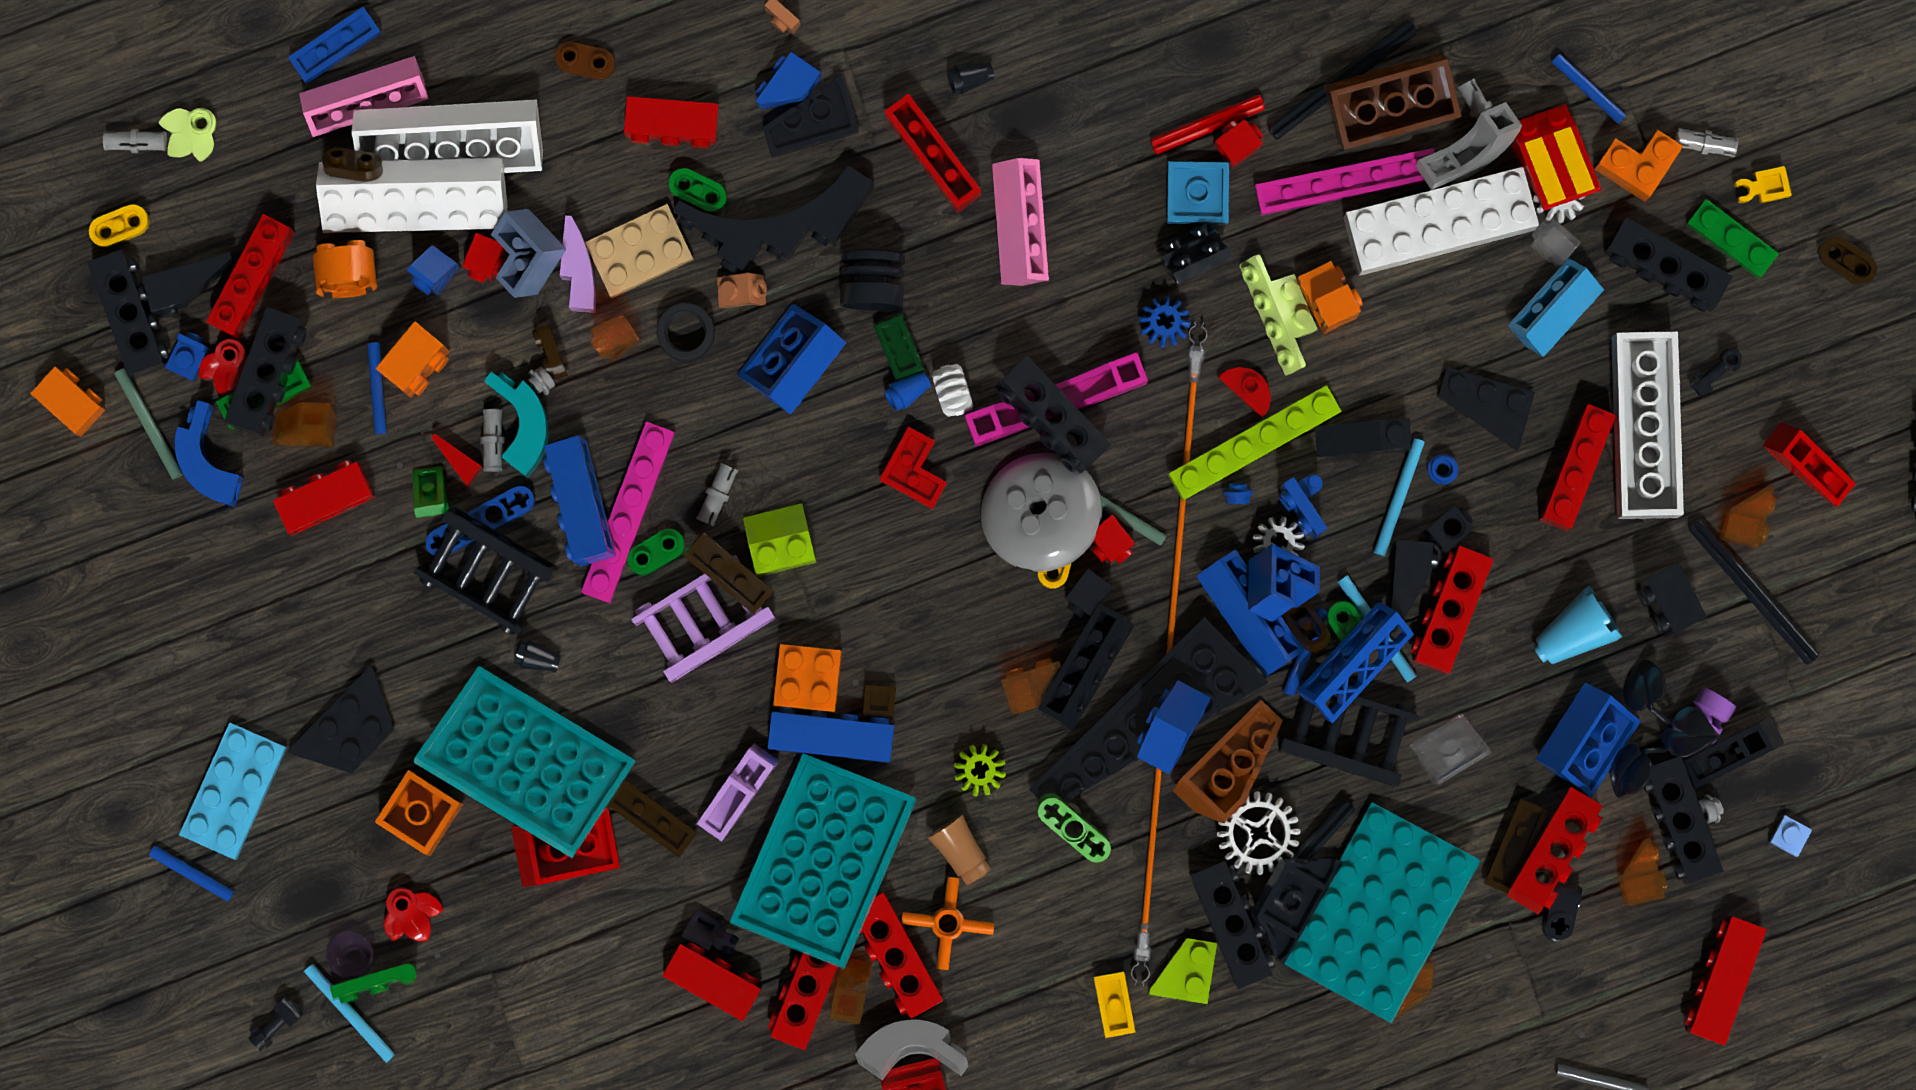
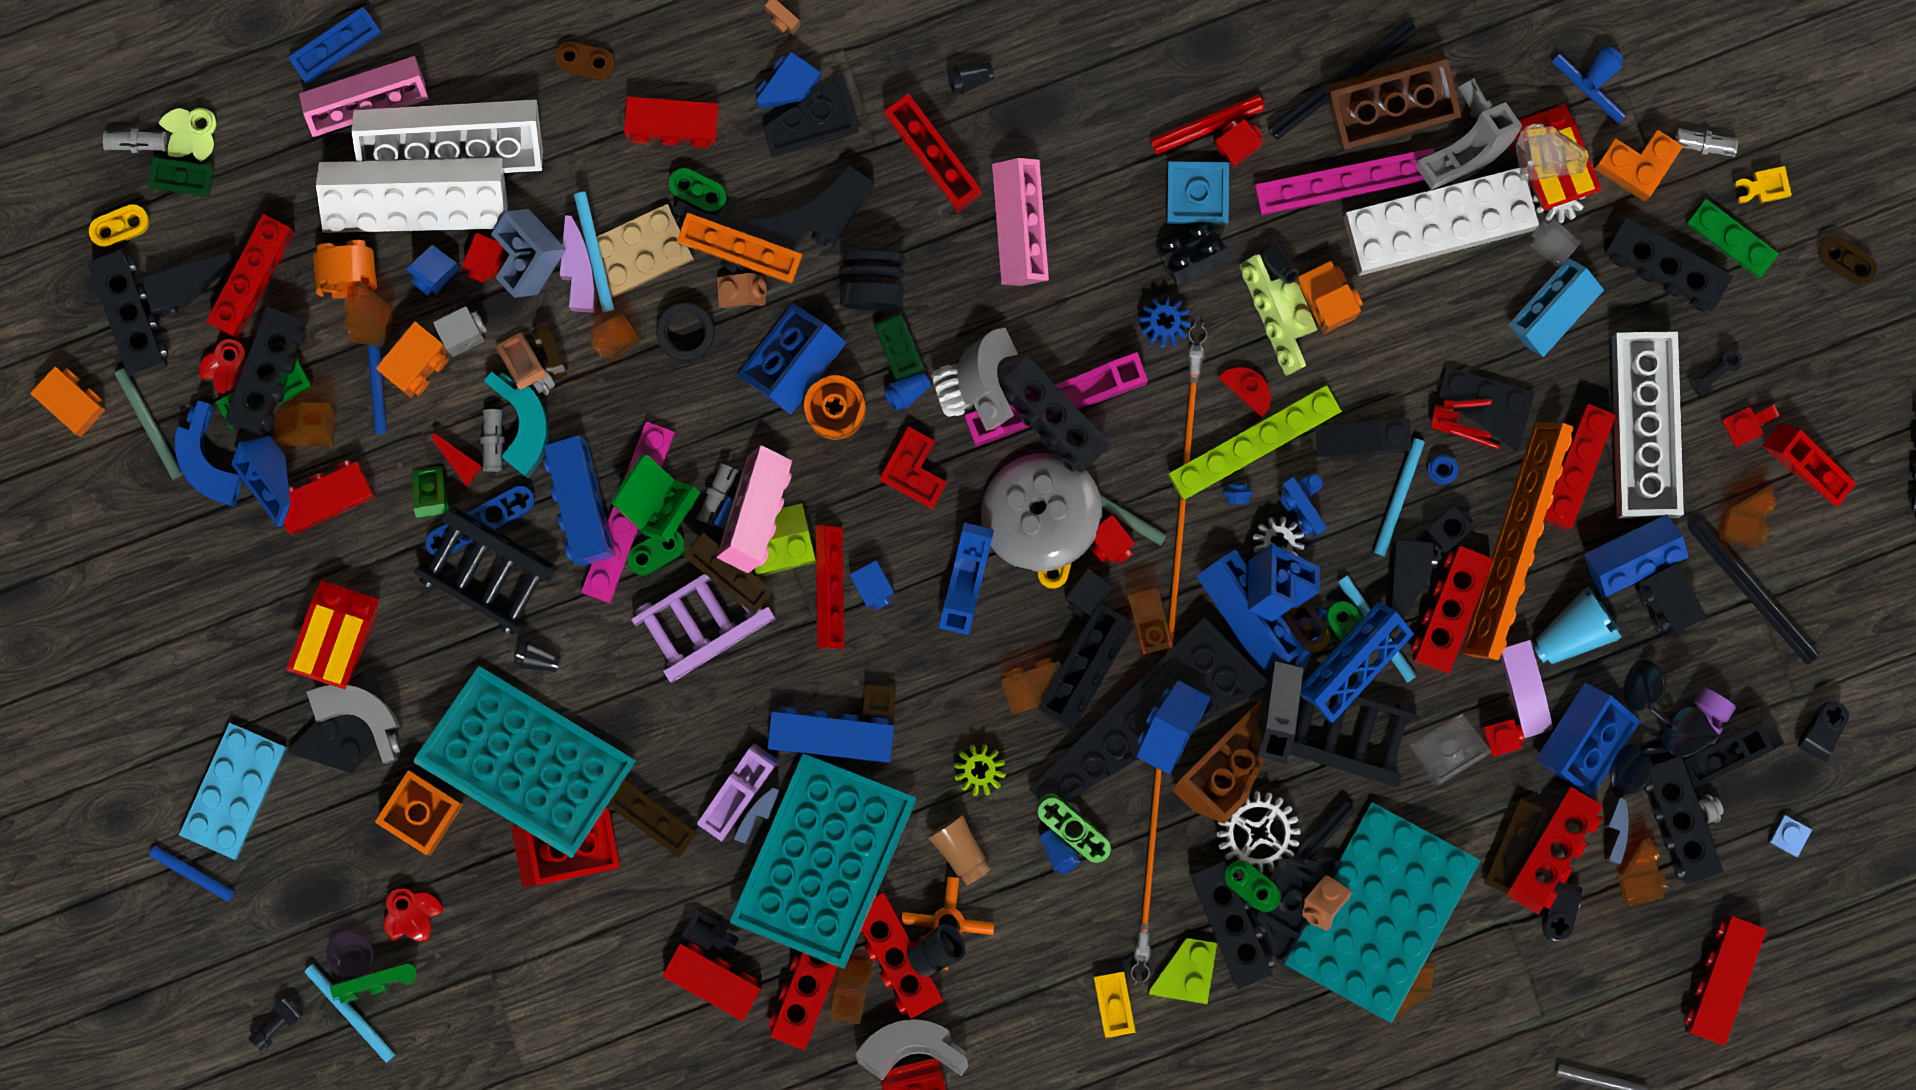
(181, 177): none -> dark green plate
(187, 355): blue bracket -> none
(265, 473): none -> blue slope
(334, 634): none -> slope
(334, 701): none -> light grey arch
(352, 164): dark brown plate -> none
(367, 317): none -> clear orange slope
(460, 331): none -> light grey brick
(520, 361): none -> nougat tile
(594, 252): none -> medium azure bar
(654, 499): none -> green bracket
(722, 517): none -> blue plate
(739, 248): none -> orange plate
(755, 509): none -> bright pink brick
(762, 808): none -> sand blue slope
(807, 678): orange brick -> none
(826, 392): none -> orange brick
(830, 587): none -> red tile
(872, 586): none -> blue brick
(936, 950): none -> black wheel
(966, 578): none -> blue arch
(979, 377): none -> light grey arch
(1060, 853): none -> blue cone
(1149, 621): none -> clear orange slope
(1251, 886): none -> green plate
(1278, 713): none -> black slope
(1279, 262): none -> black cone
(1325, 902): none -> nougat bracket
(1447, 421): none -> red plant
(1503, 737): none -> red brick
(1517, 540): none -> orange plate
(1526, 689): none -> lavender slope
(1548, 153): none -> clear slope
(1603, 67): none -> blue cone
(1618, 822): none -> sand blue slope
(1635, 556): none -> blue slope
(1746, 426): none -> red plate
(1821, 735): none -> black piece

